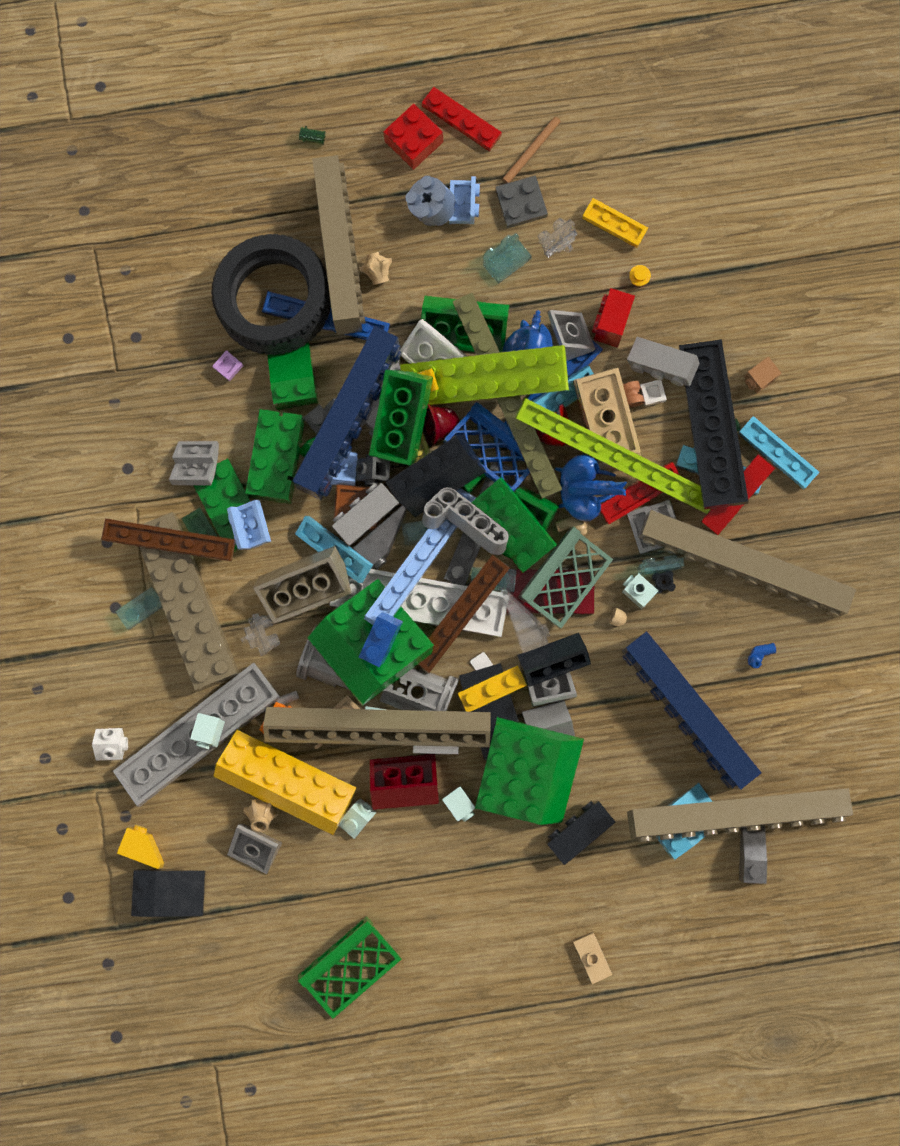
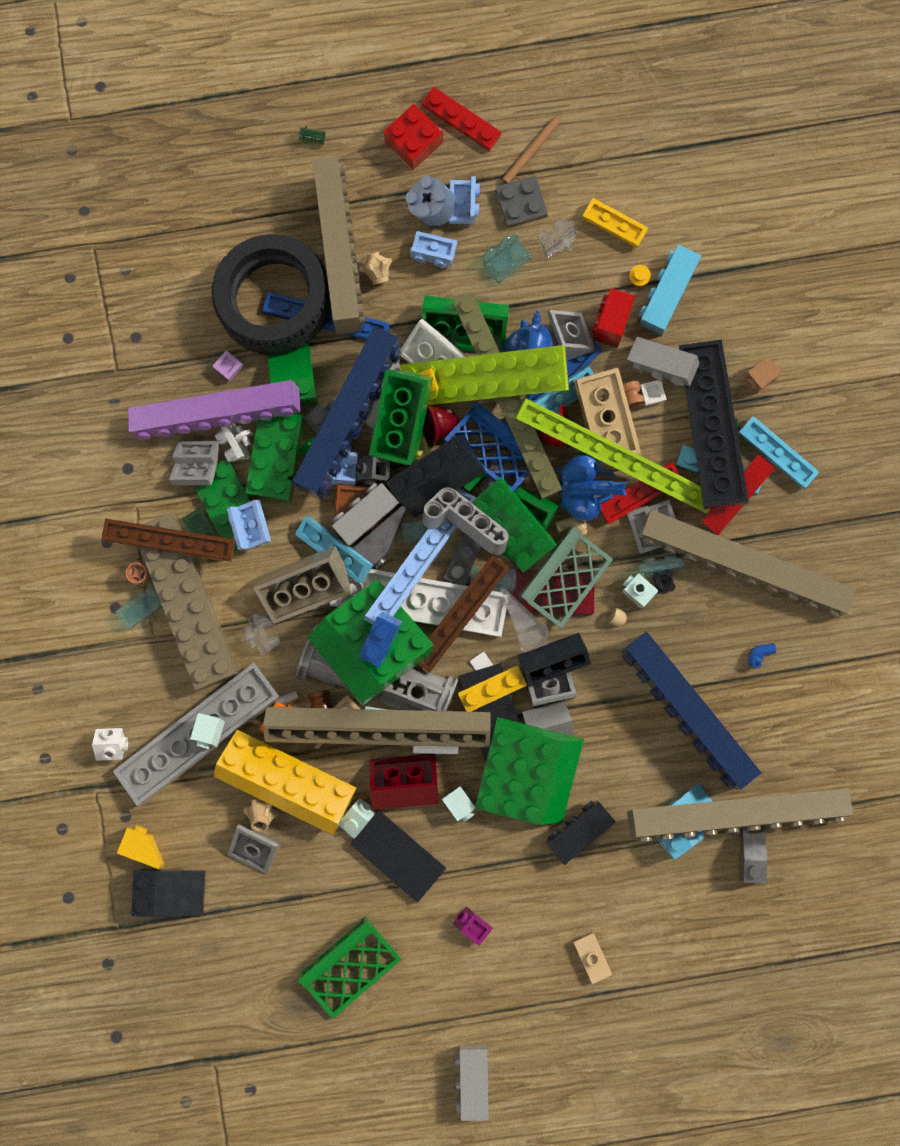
(134, 573): none -> nougat wheel
(214, 410): none -> medium lavender brick
(238, 441): none -> white hips
(320, 699): none -> reddish brown wheel
(398, 856): none -> black tile
(433, 249): none -> light blue bracket
(472, 926): none -> magenta bracket
(472, 1083): none -> light grey brick
(669, 290): none -> medium azure brick

